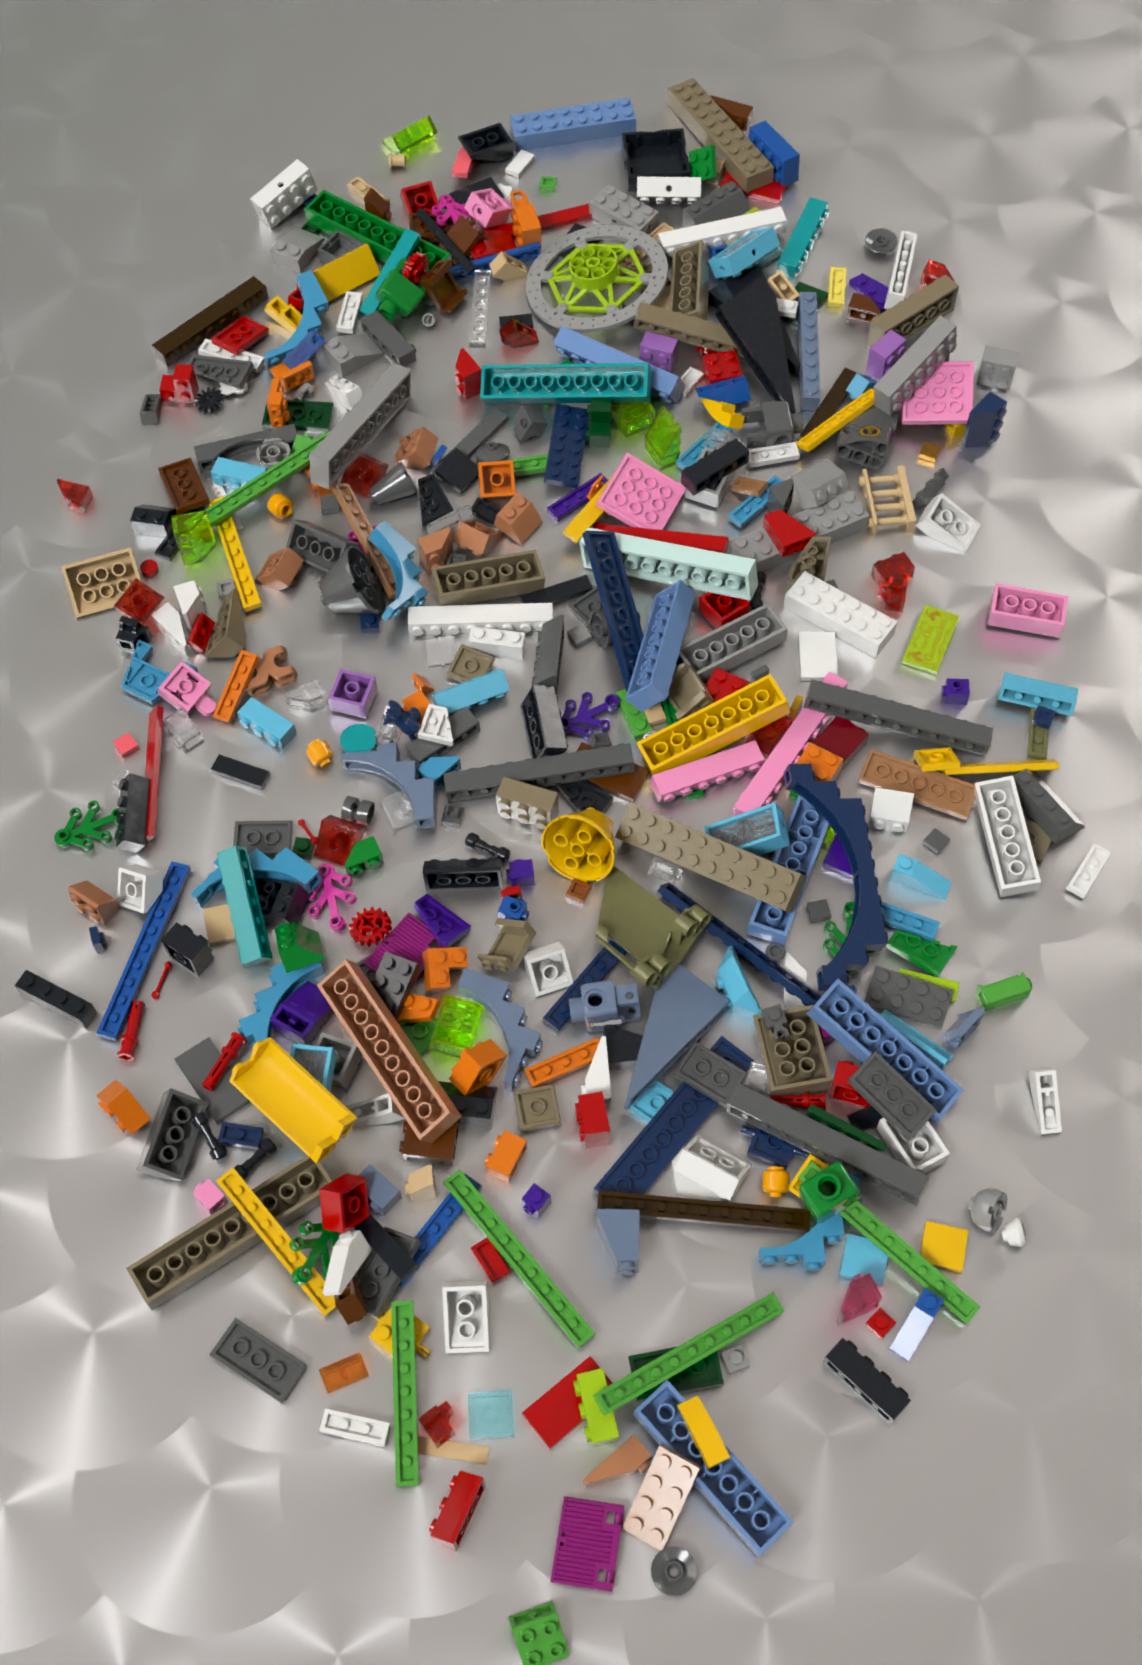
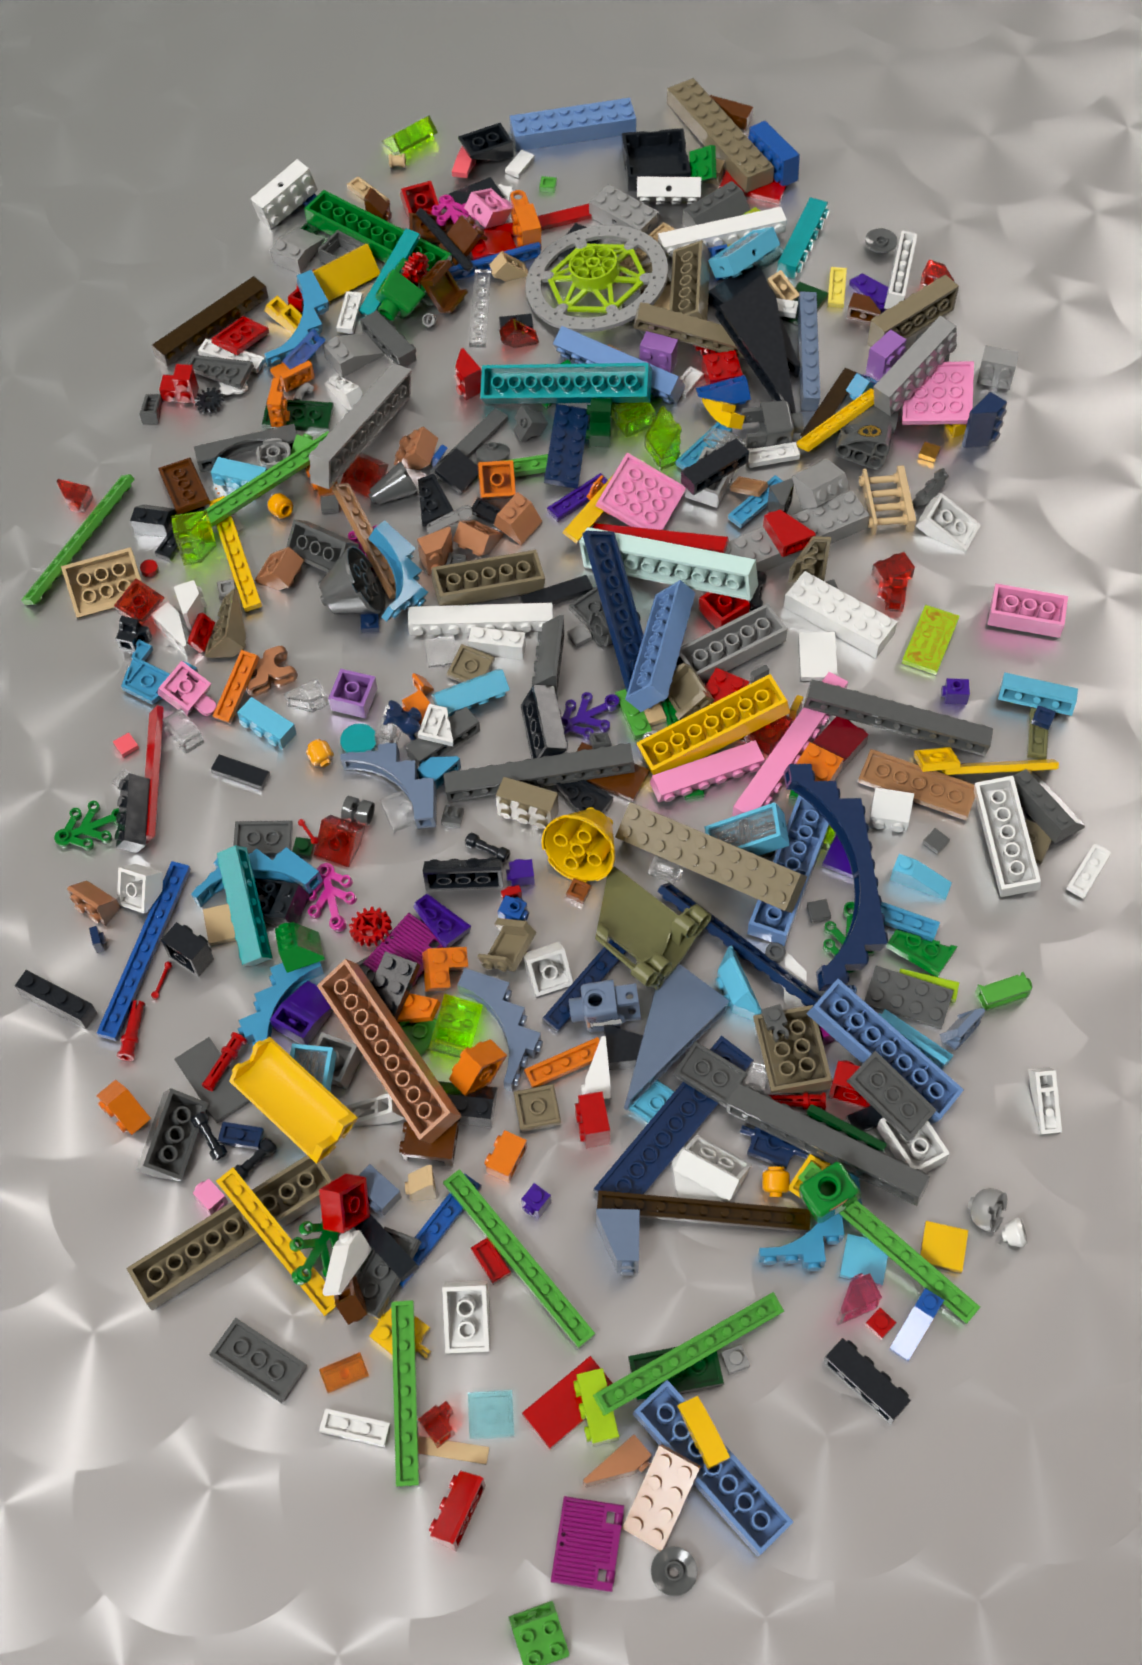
(75, 544): none -> bright green plate
(363, 857): green slope -> none

